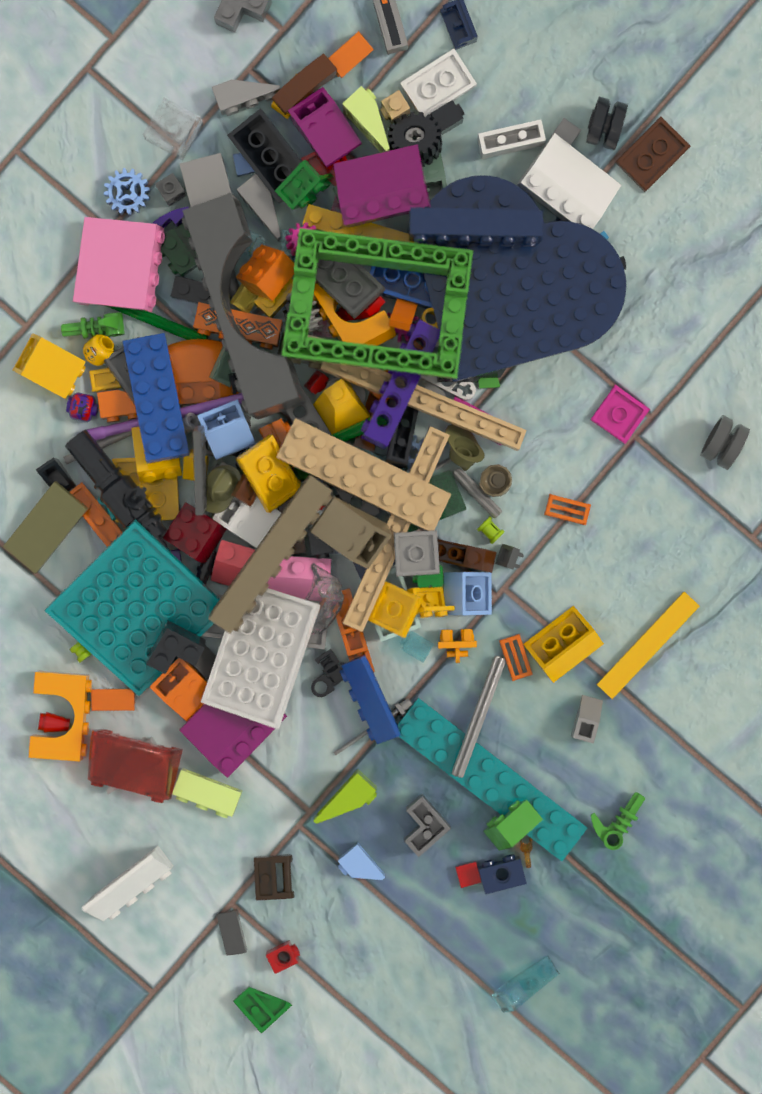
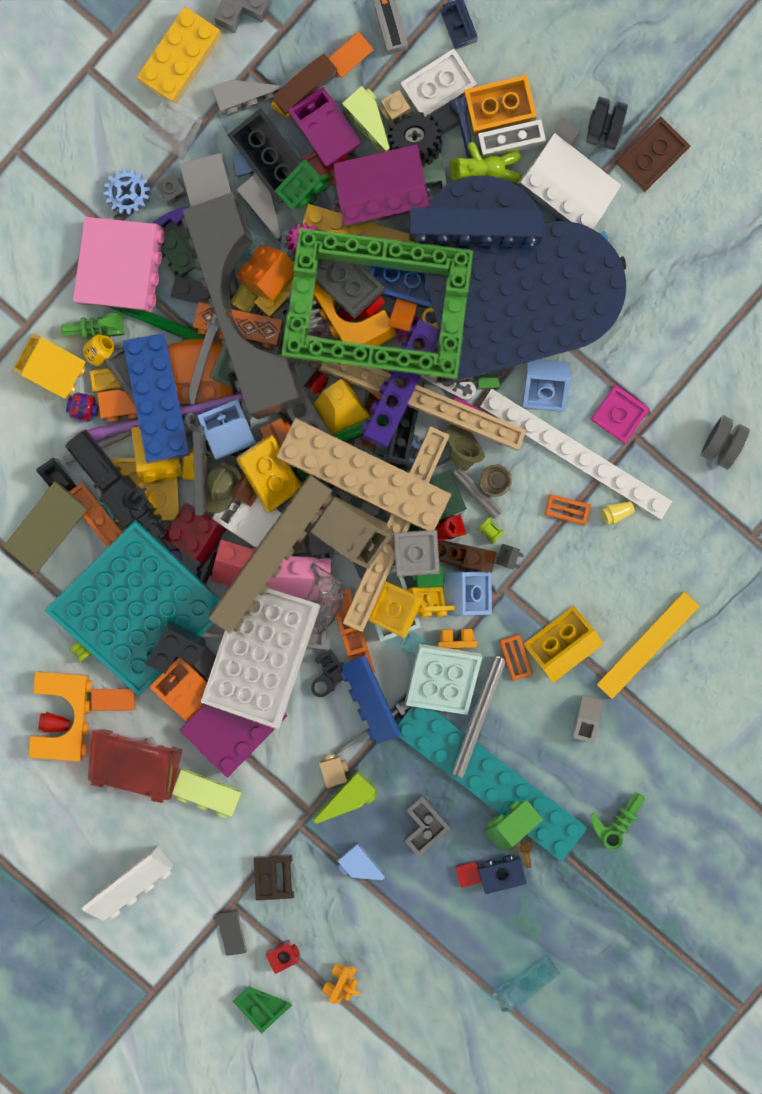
(179, 56): none -> yellow brick
(212, 328): none -> light grey sword
(334, 770): none -> tan brick
(345, 986): none -> light orange hips
(443, 679): none -> light aqua plate
(450, 528): none -> red piece
(459, 106): none -> dark blue piece
(488, 166): none -> lime animal
(500, 105): none -> light orange brick
(546, 385): none -> light blue slope
(577, 454): none -> white plate
(616, 512): none -> light yellow cone

